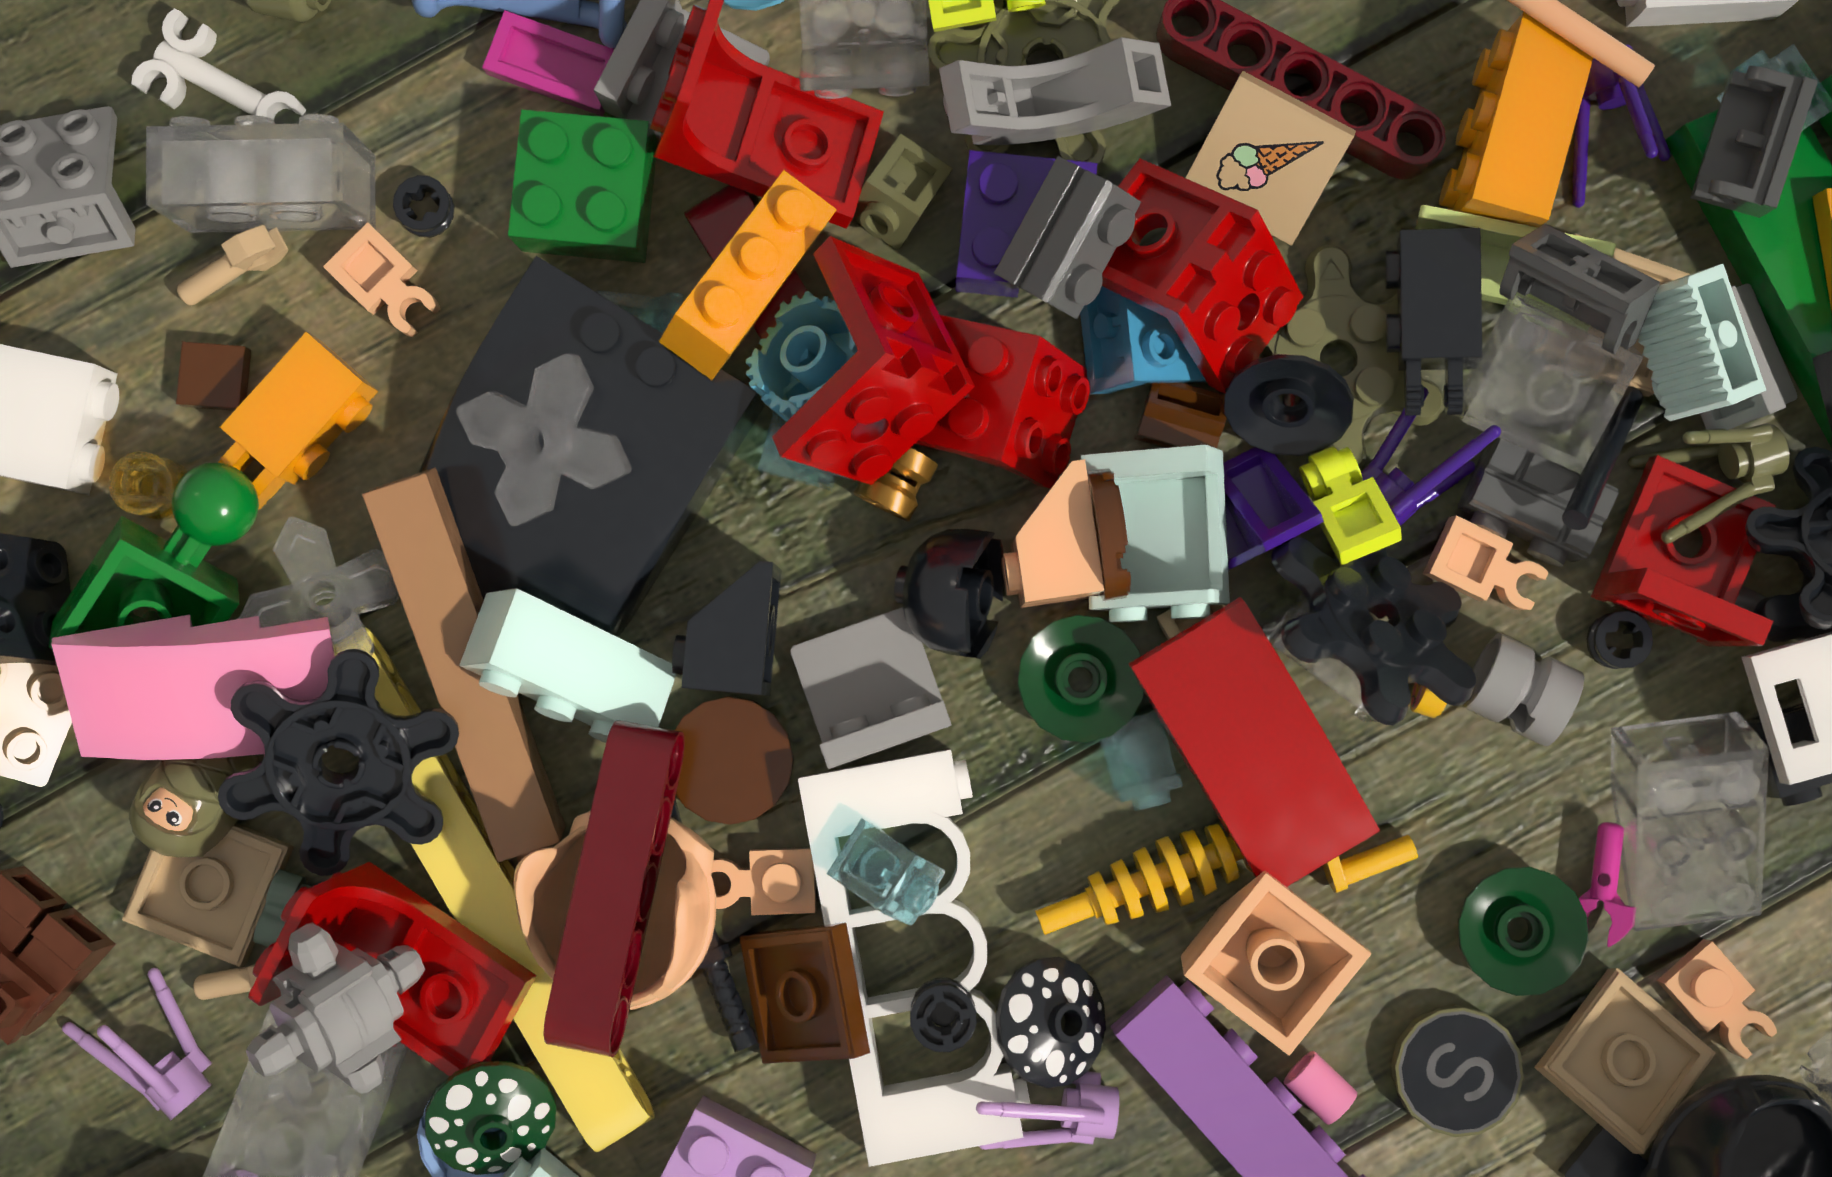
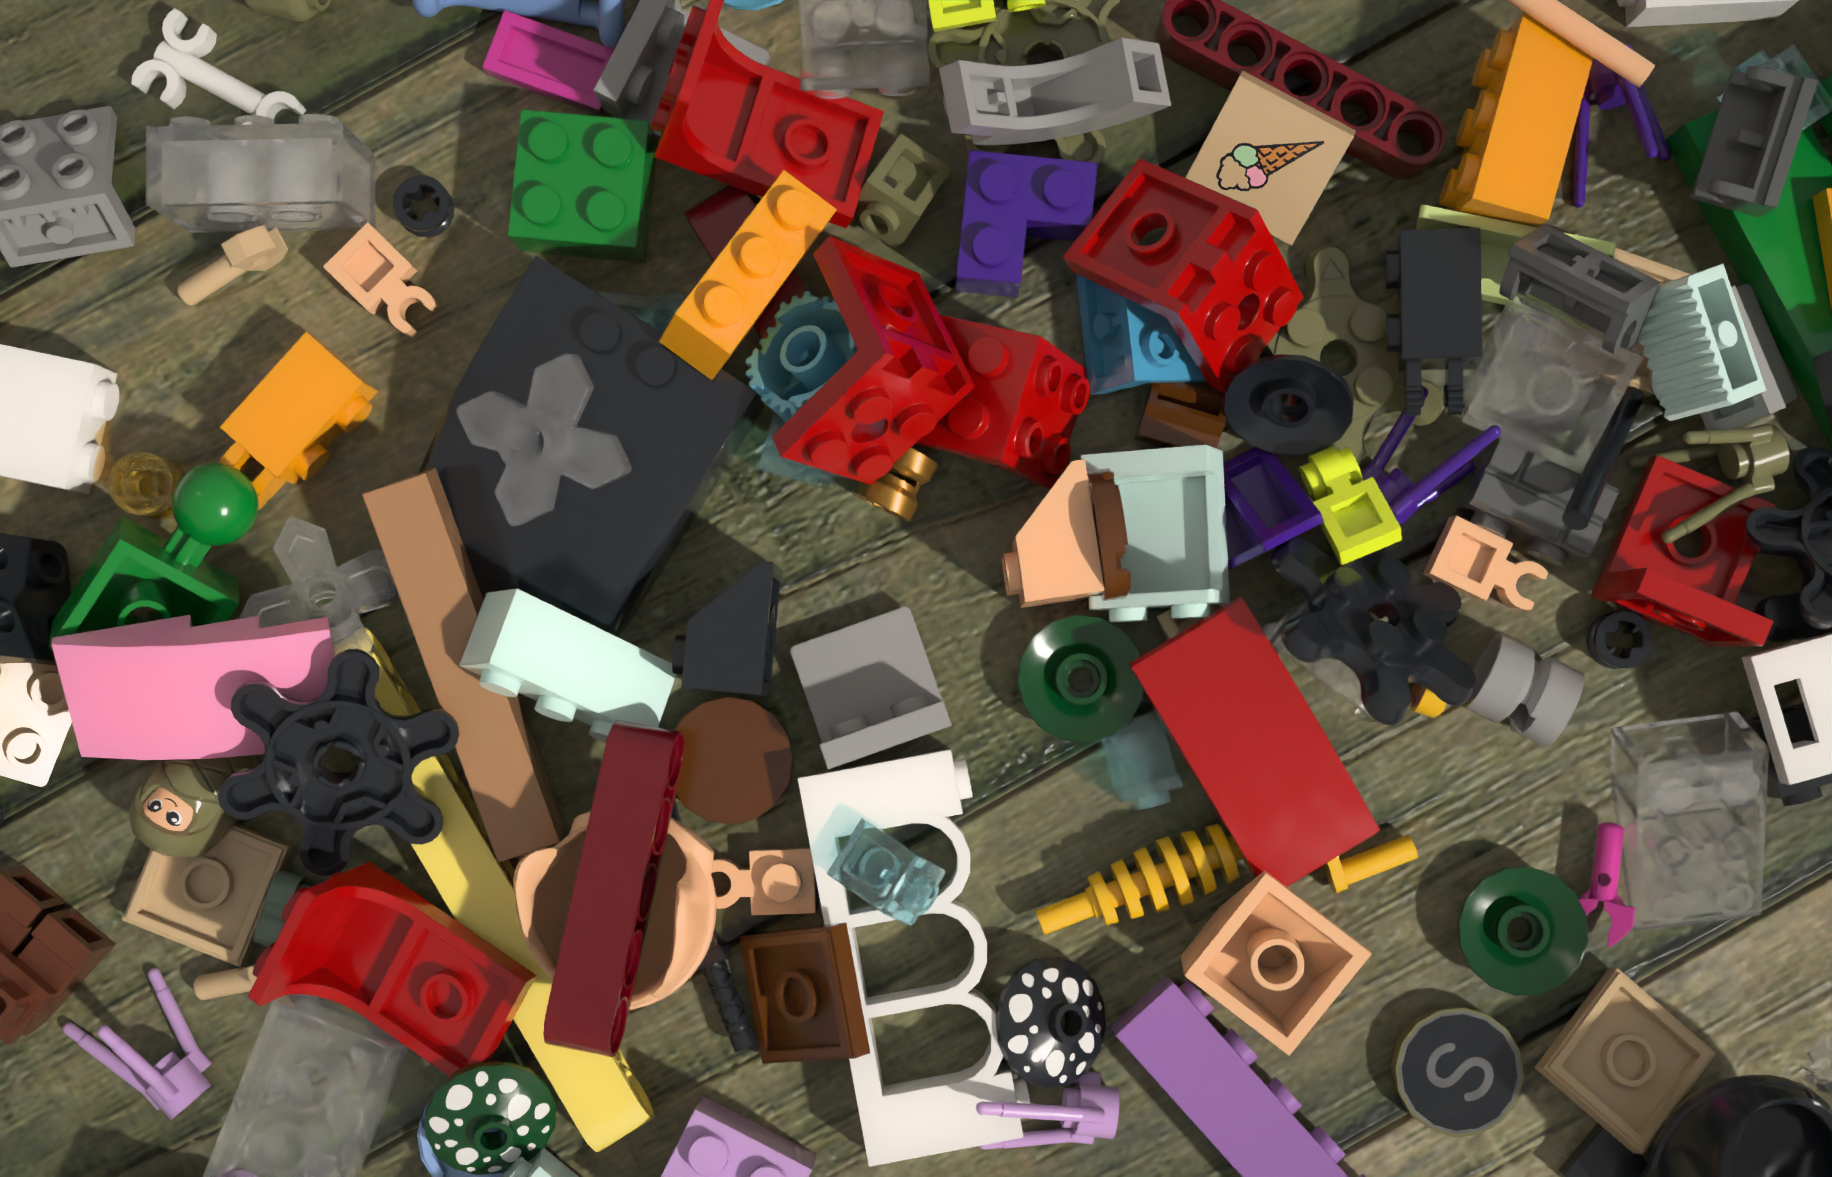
(213, 376): reddish brown tile -> none
(335, 1009): light grey piece -> none
(941, 1002): black wheel -> none
(951, 591): black cylinder -> none
(1069, 237): dark grey brick -> none
(1320, 1087): bright pink hinge -> none
(1712, 994): light nougat plate -> none

